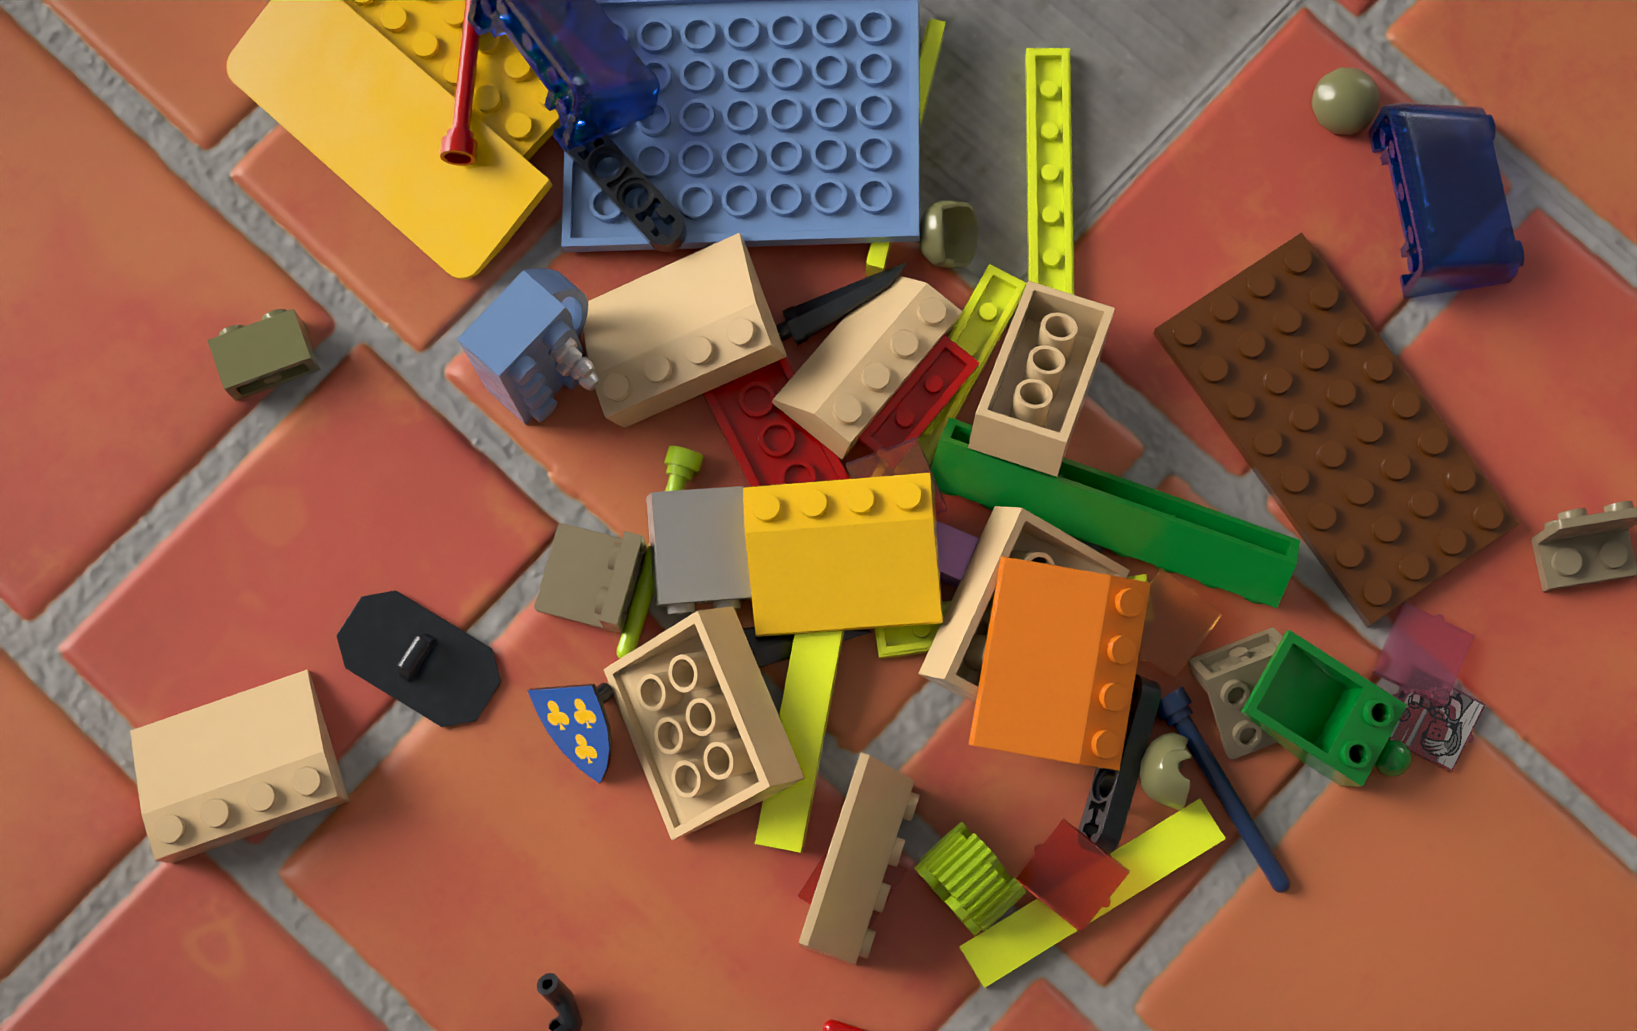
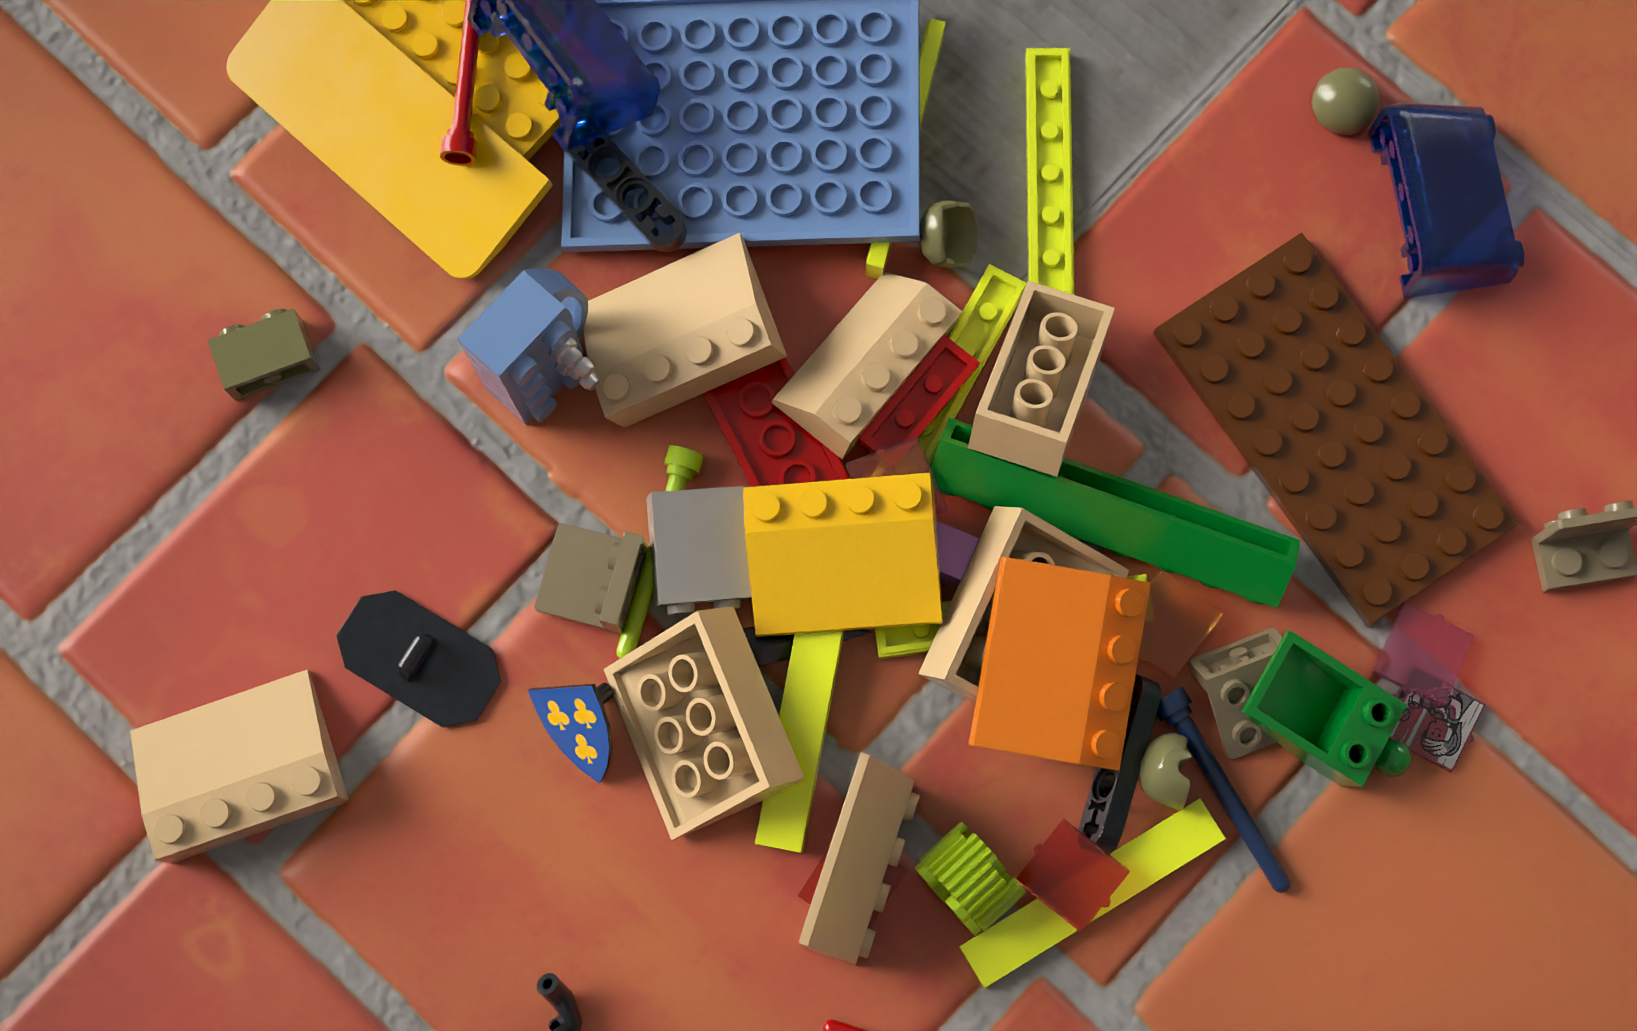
(816, 314): black bar -> none

